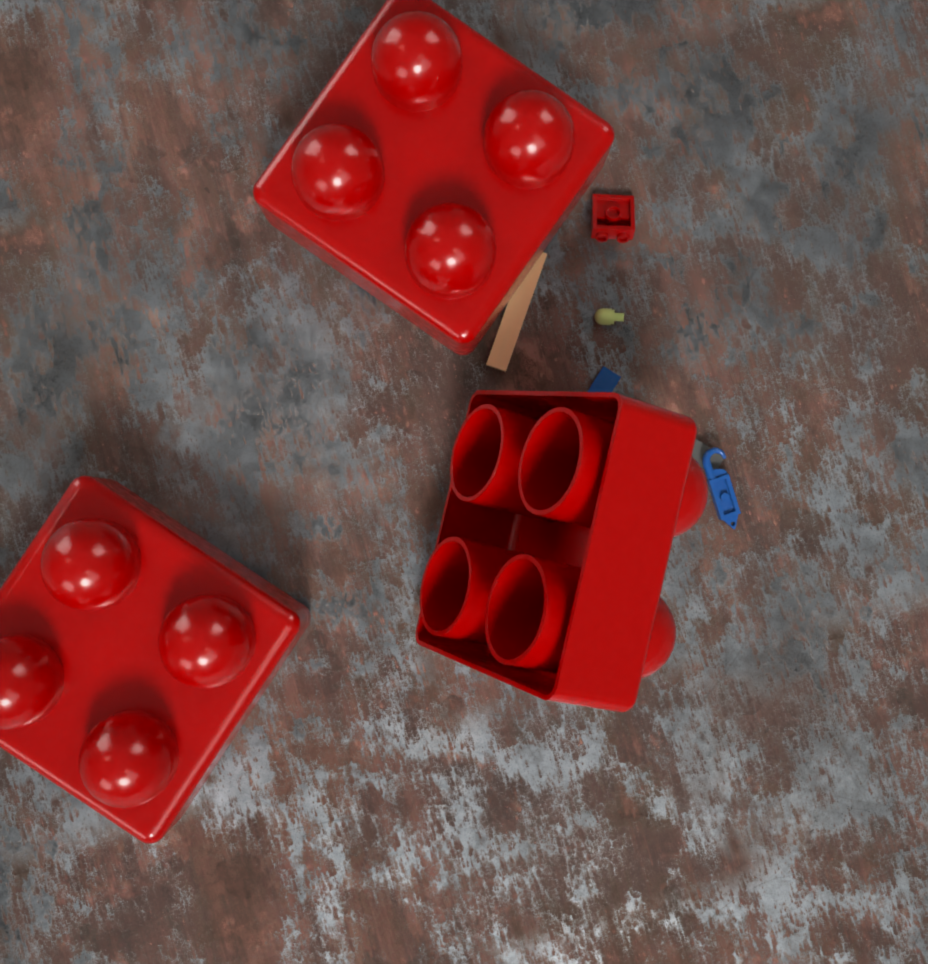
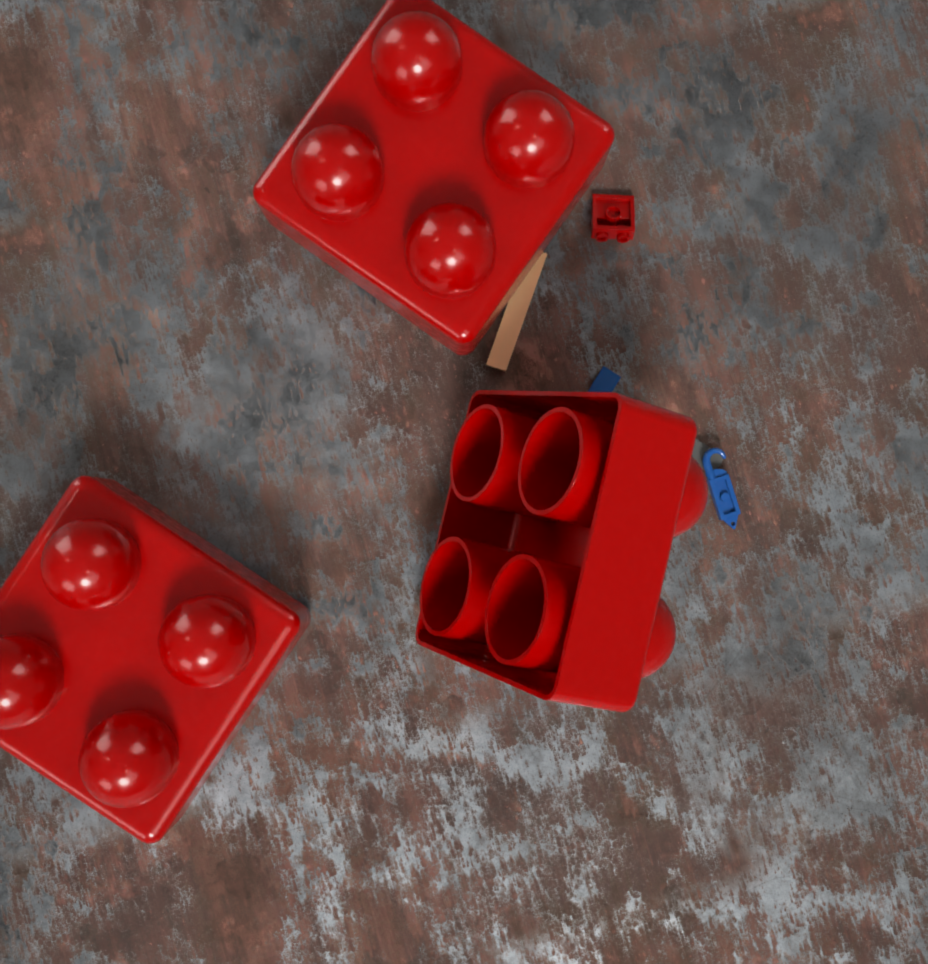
(607, 316): yellowish green cylinder -> none

